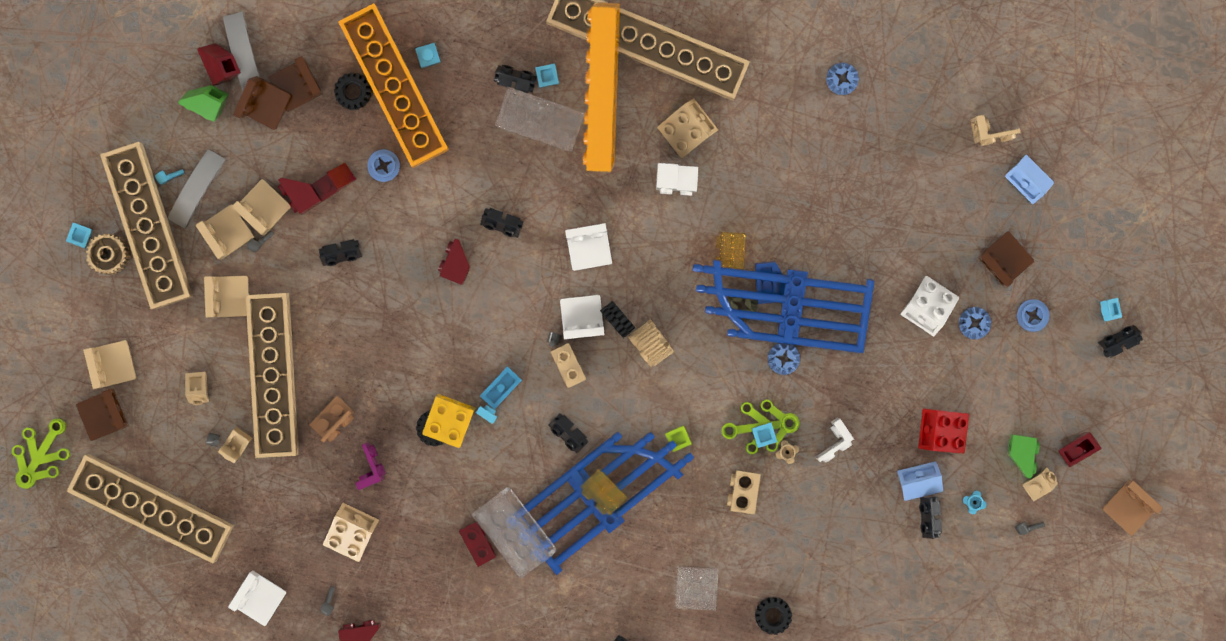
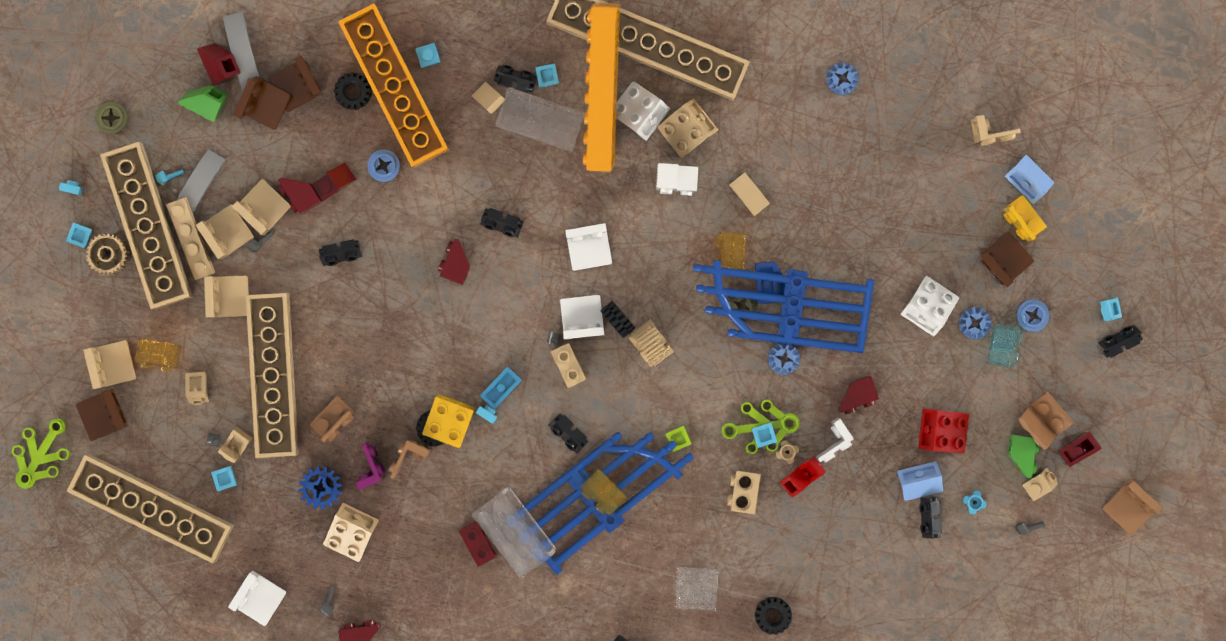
(71, 187): none -> medium azure plate
(104, 111): none -> olive gear
(157, 354): none -> clear yellow brick
(190, 238): none -> tan plate
(224, 478): none -> medium azure plate
(316, 500): none -> blue gear
(417, 450): none -> medium nougat bracket
(488, 97): none -> tan tile
(640, 110): none -> white bracket
(749, 194): none -> tan tile
(802, 476): none -> red brick
(857, 394): none -> dark red slope
(1004, 345): none -> clear light blue brick
(1024, 218): none -> yellow bracket
(1045, 420): none -> medium nougat bracket

